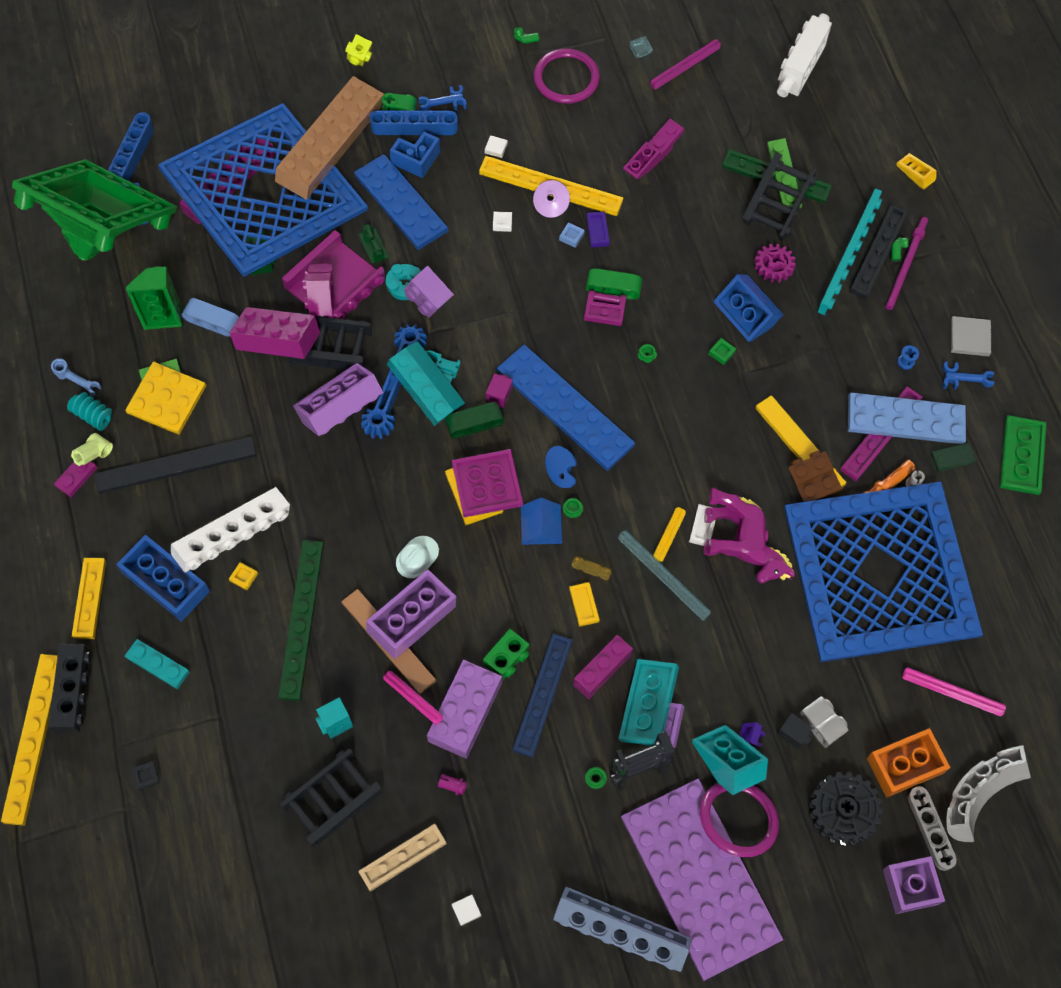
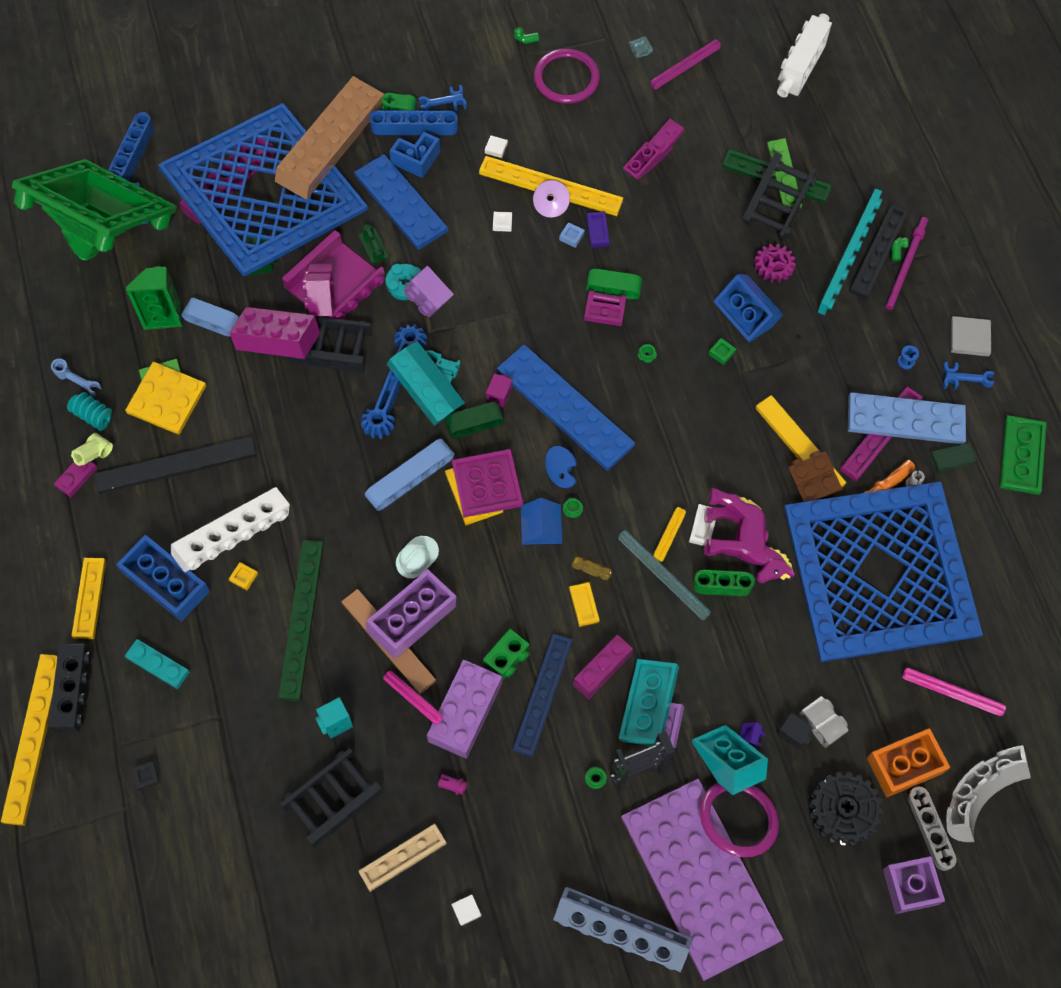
(338, 399): medium lavender brick -> none
(359, 50): neon yellow brick -> none
(409, 474): none -> medium blue beam
(731, 577): none -> green beam
(924, 179): yellow slope -> none

